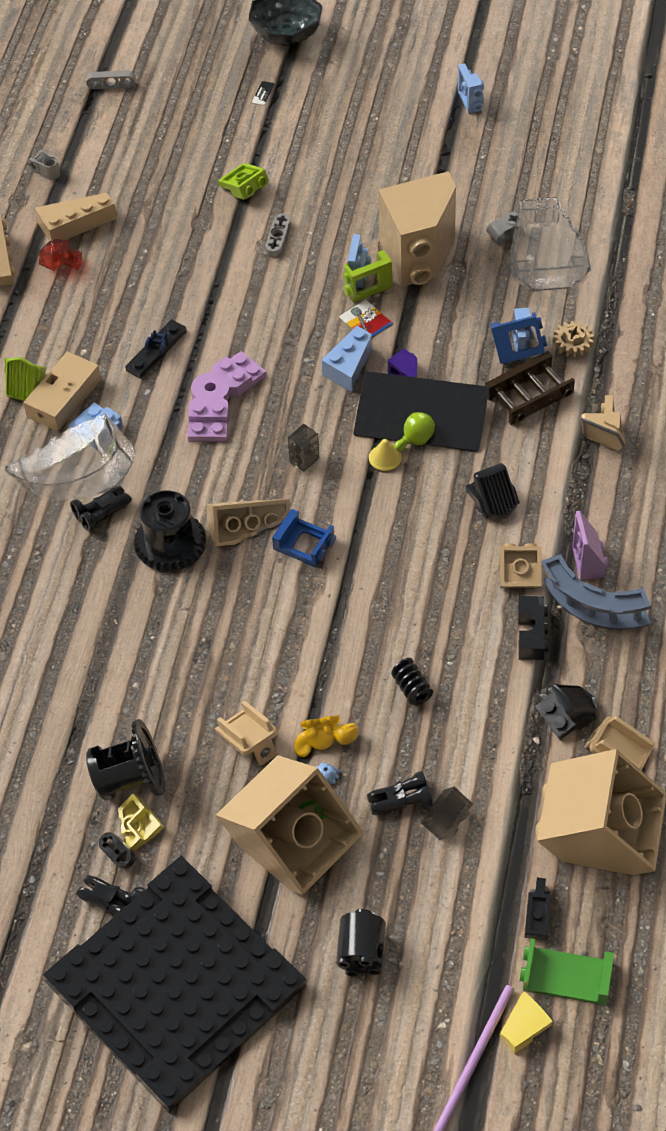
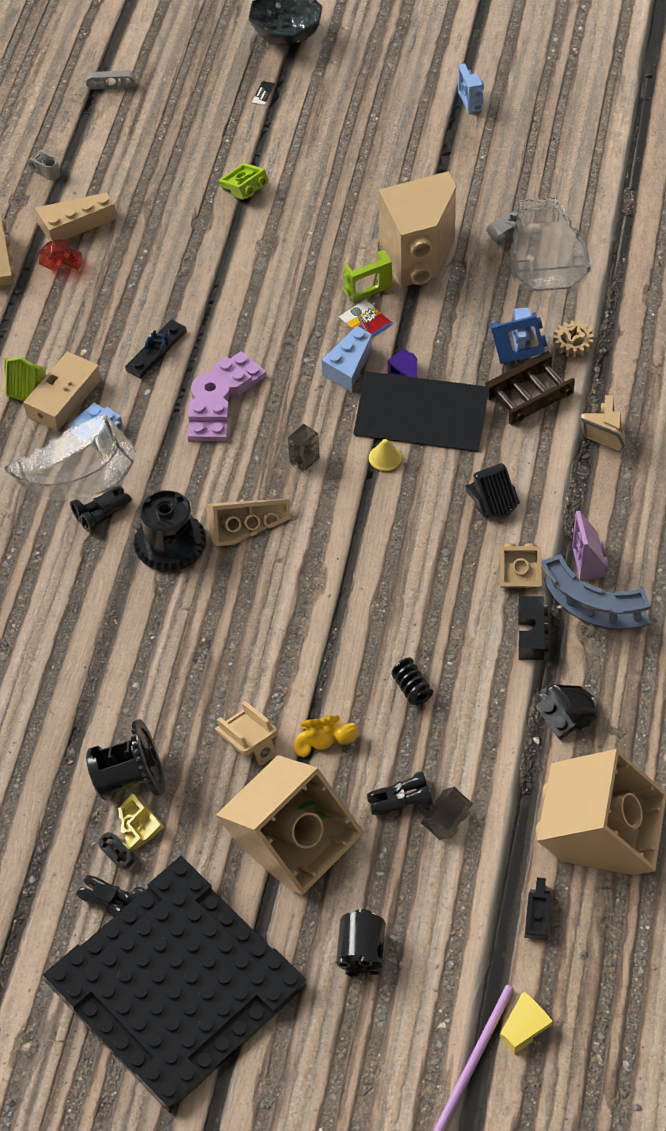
(279, 241): light grey beam -> none
(290, 531): blue window -> none
(331, 773): light blue animal -> none
(358, 257): light blue plate -> none
(417, 430): lime hair -> none
(567, 974): bright green panel -> none
(621, 736): tan piece -> none

